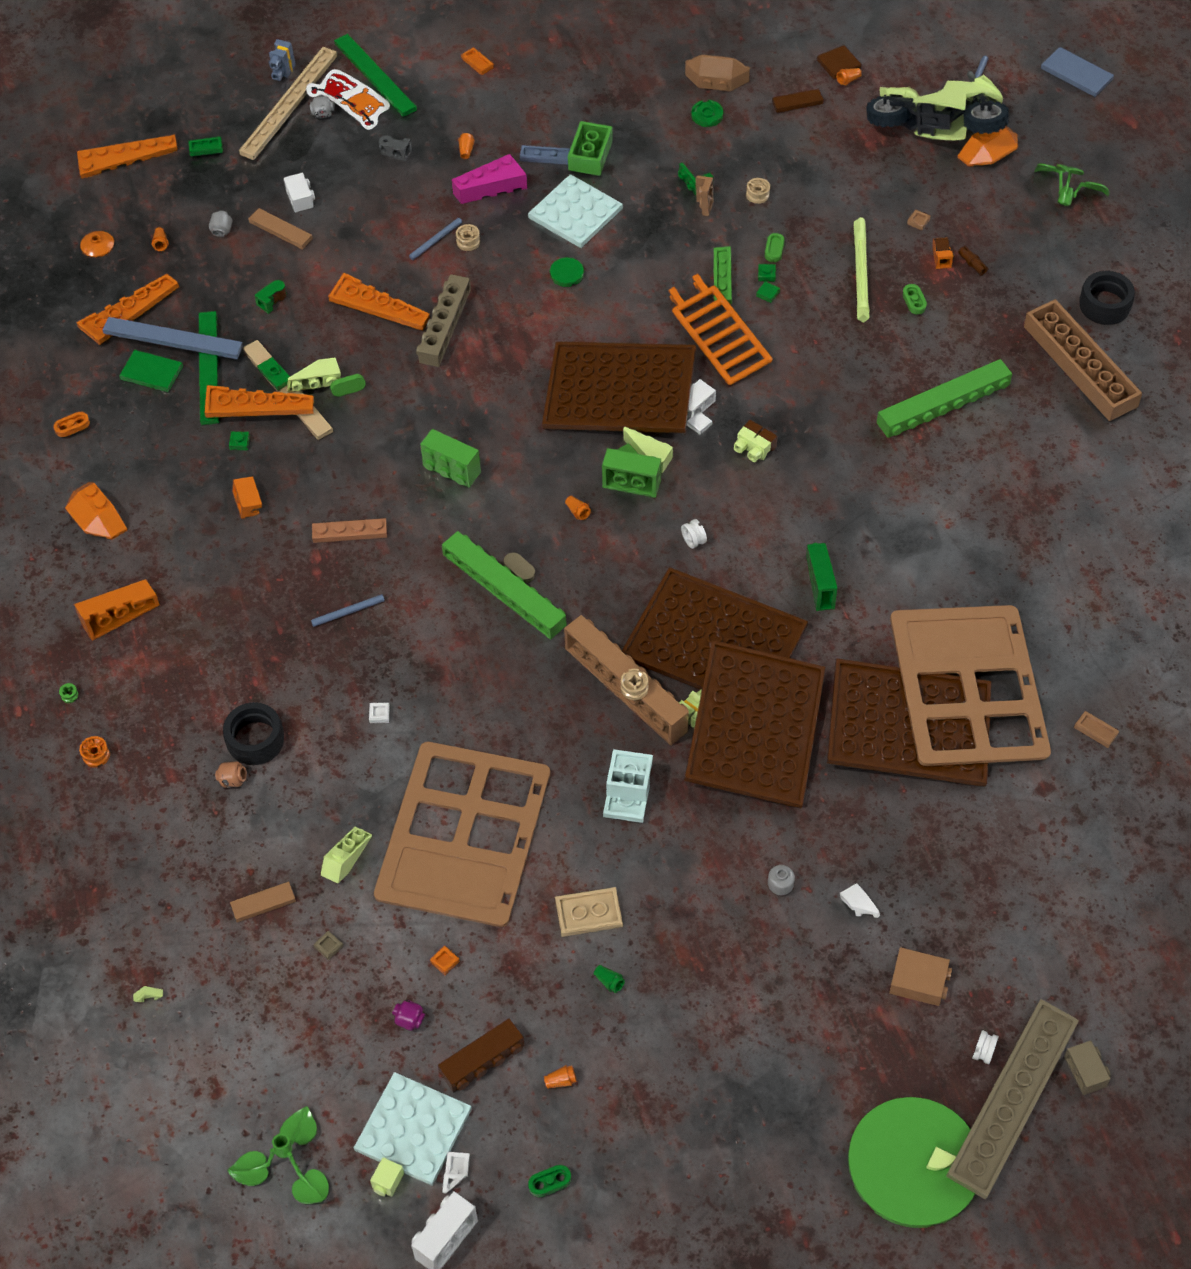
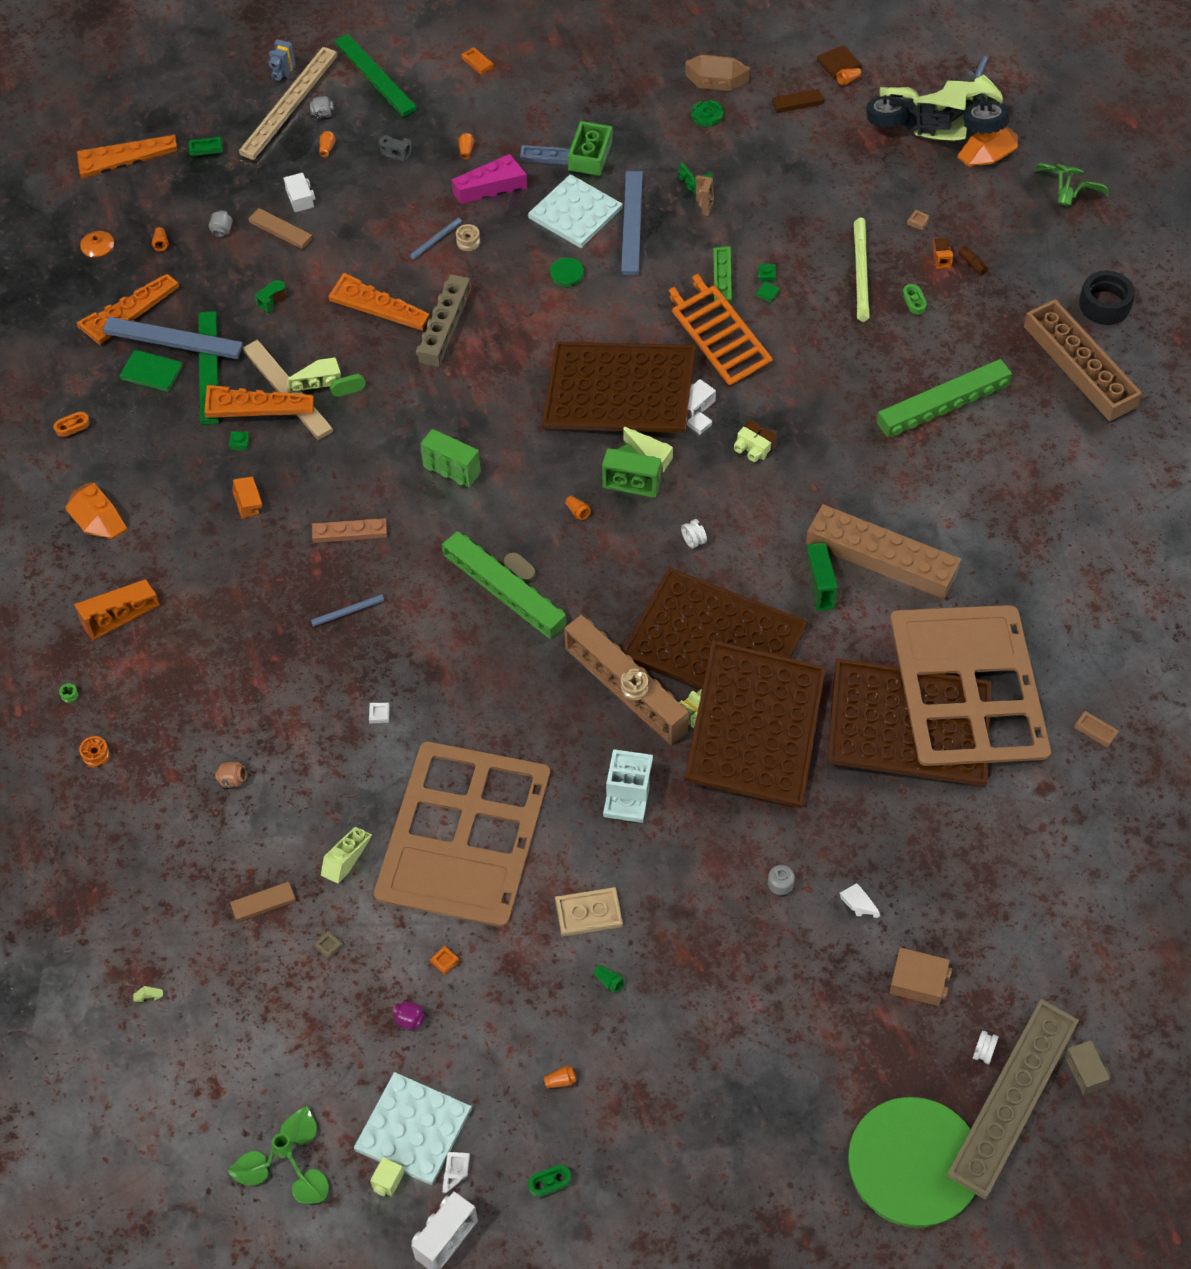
(247, 714): black tyre -> none
(274, 373): green plate -> none
(327, 141): none -> orange cone
(352, 96): sticker -> none
(481, 1055): reddish brown brick -> none
(632, 223): none -> sand blue tile
(758, 190): tan wheel -> none
(774, 247): bright green tile -> none
(884, 551): none -> medium nougat brick
(940, 1160): yellowish green tile -> none
(1077, 71): sand blue tile -> none

